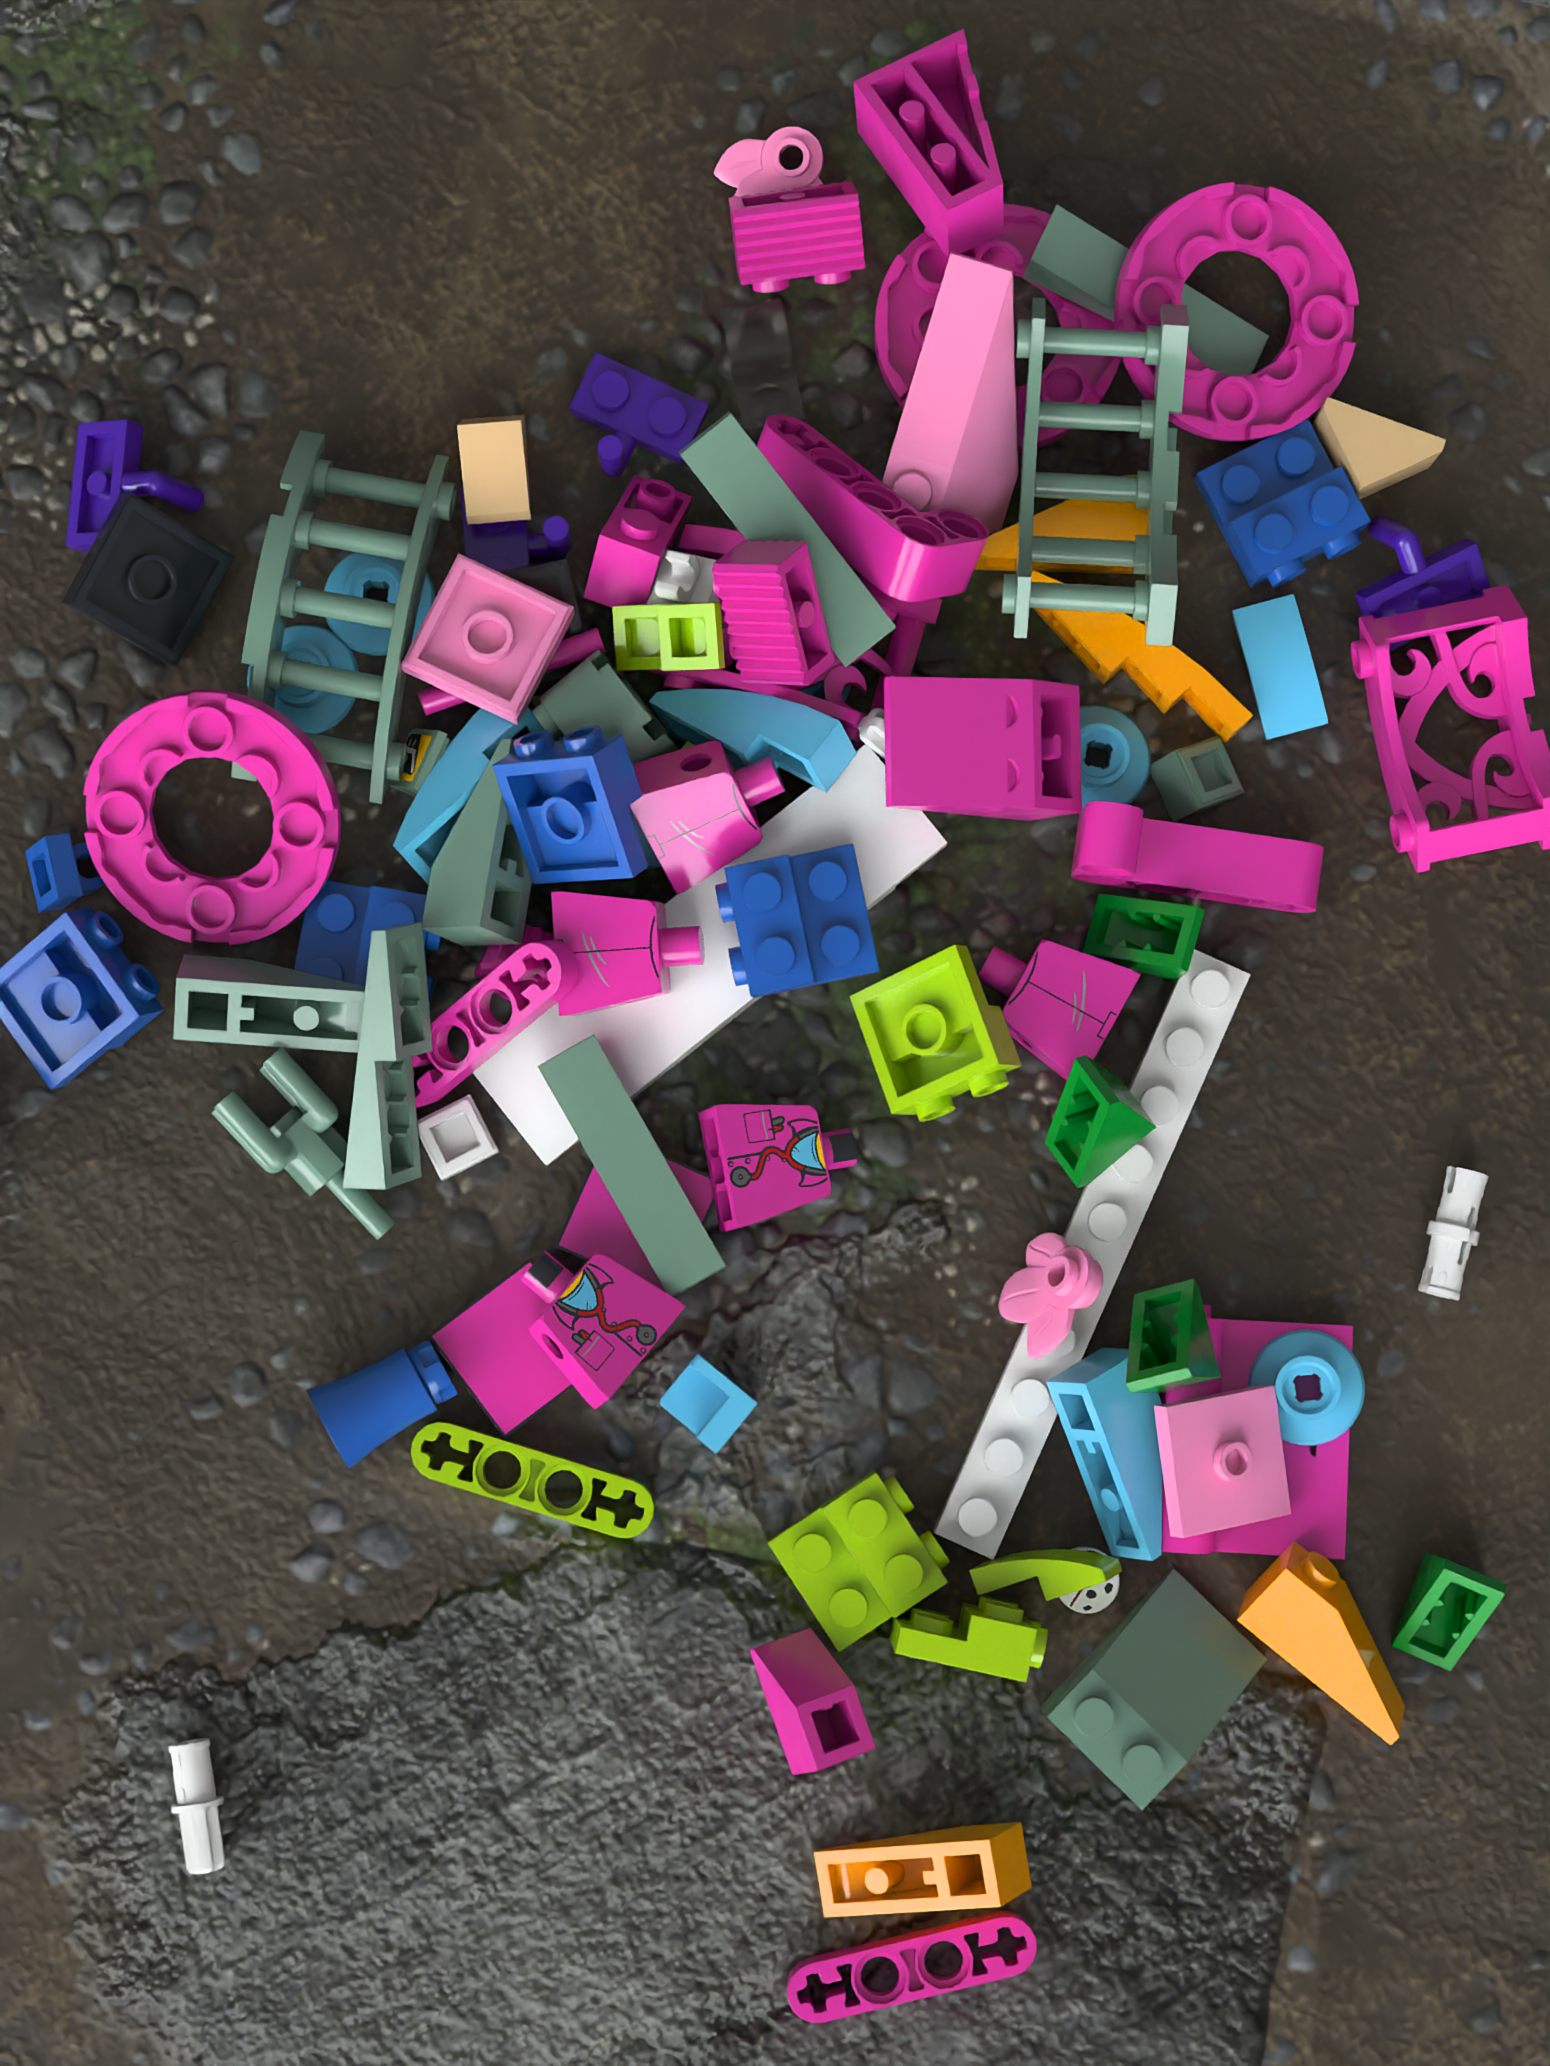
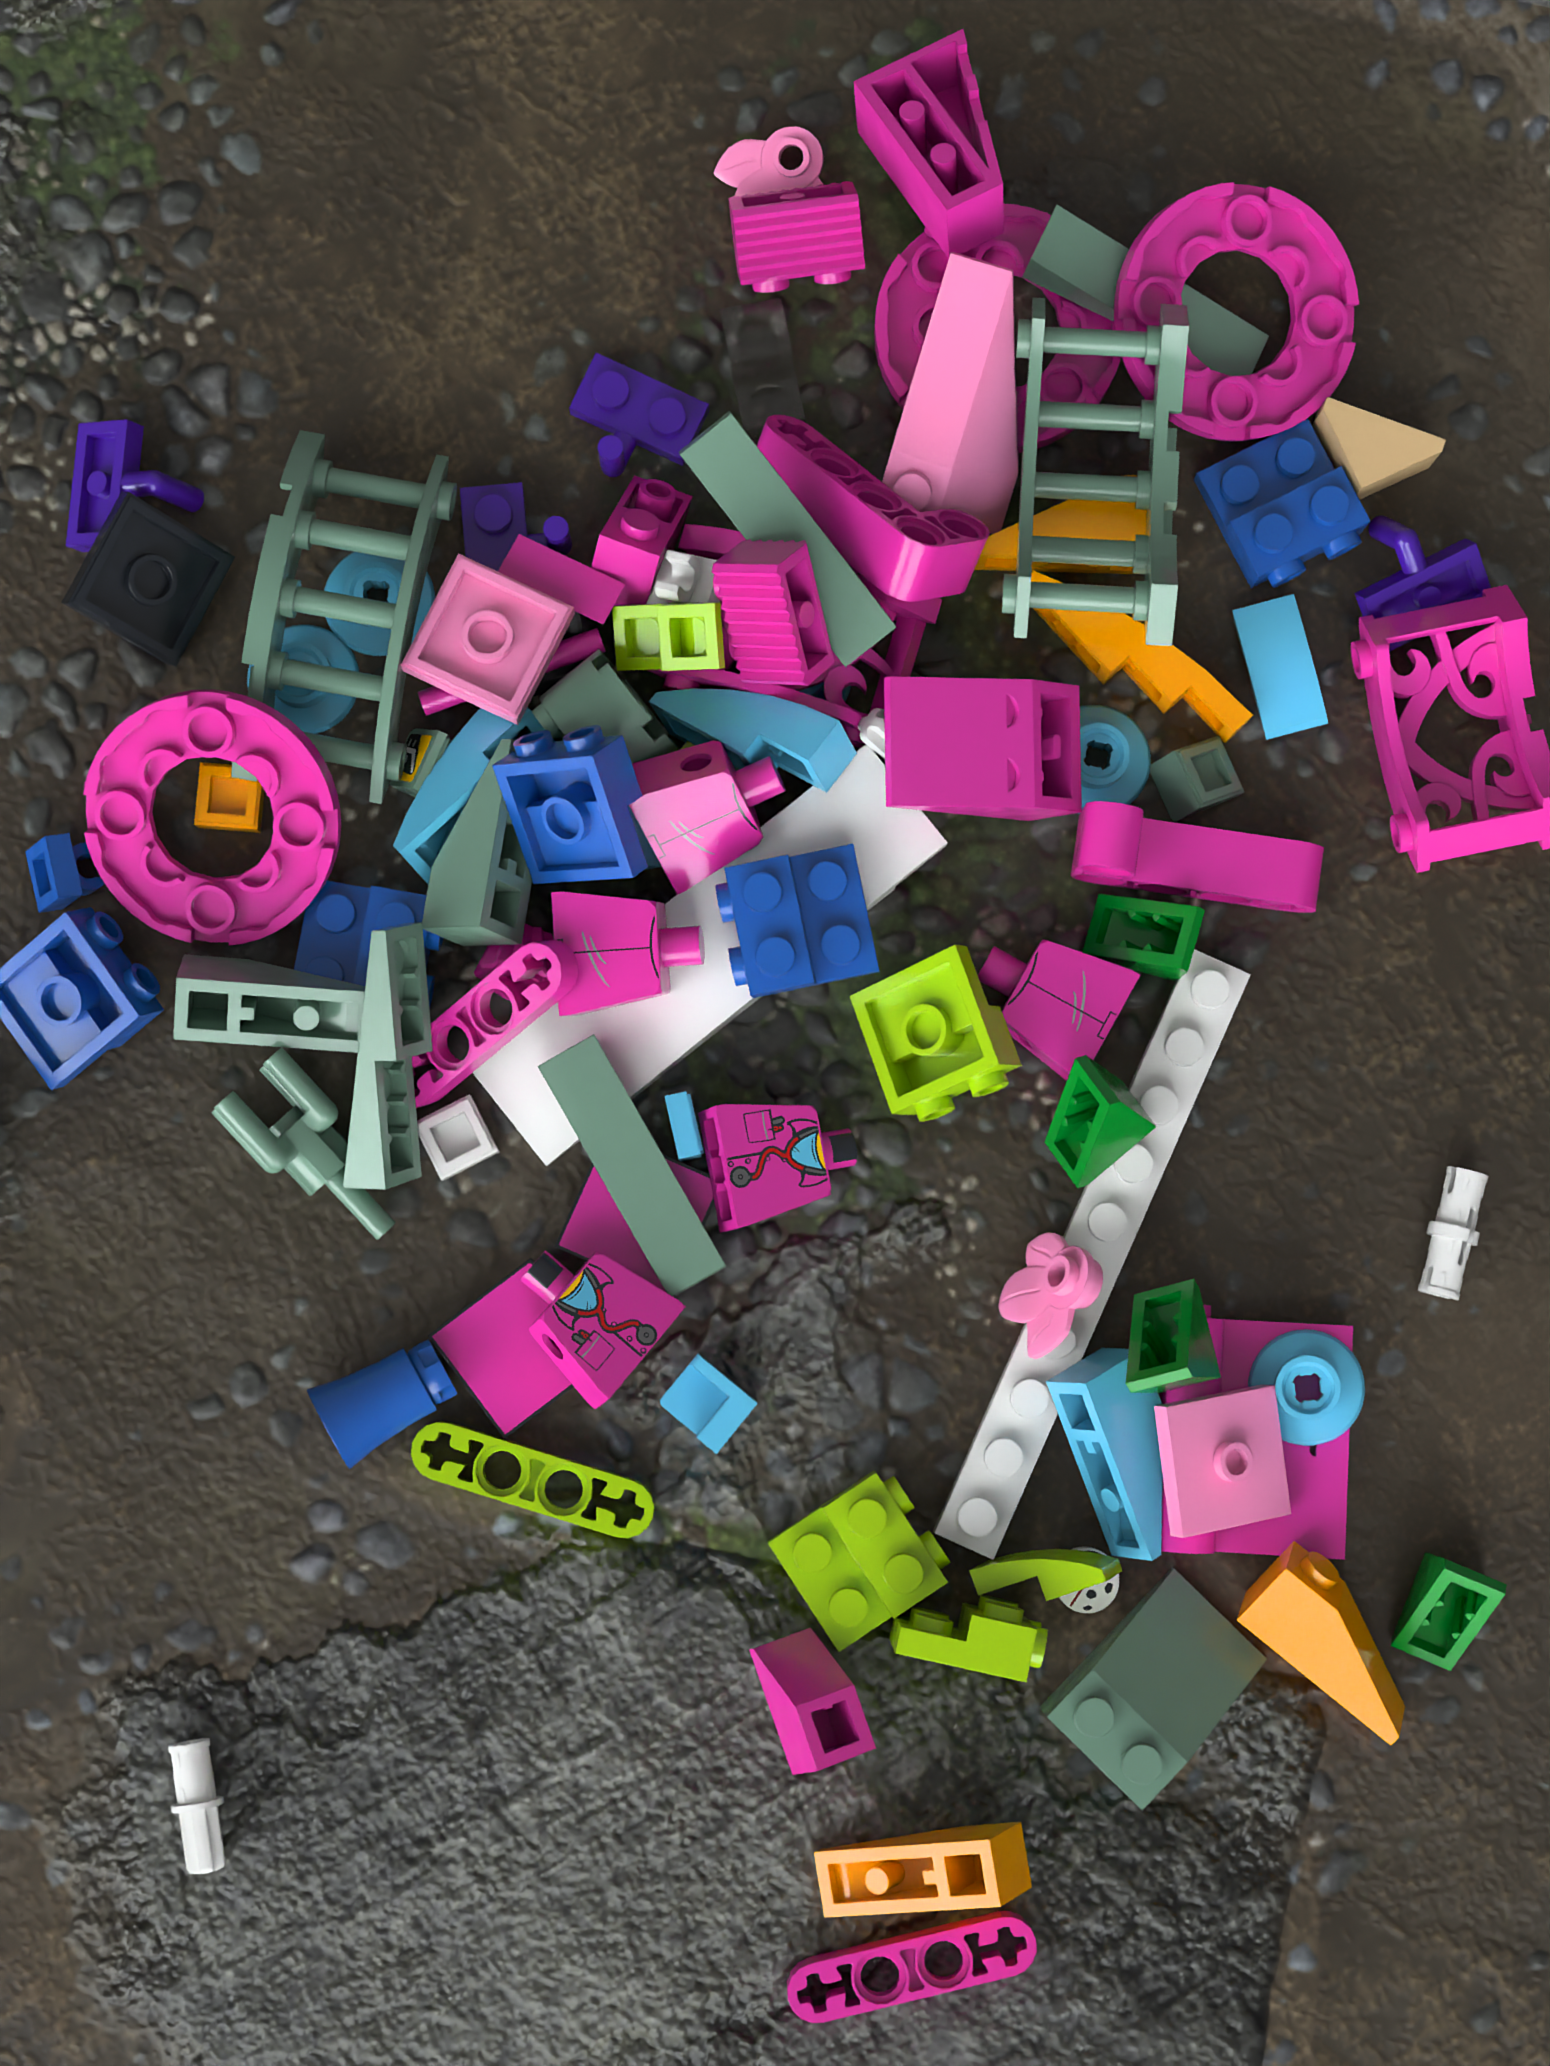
(227, 801): none -> light orange tile
(494, 469): tan slope -> none
(562, 578): none -> dark pink sticker
(684, 1126): none -> medium azure tile

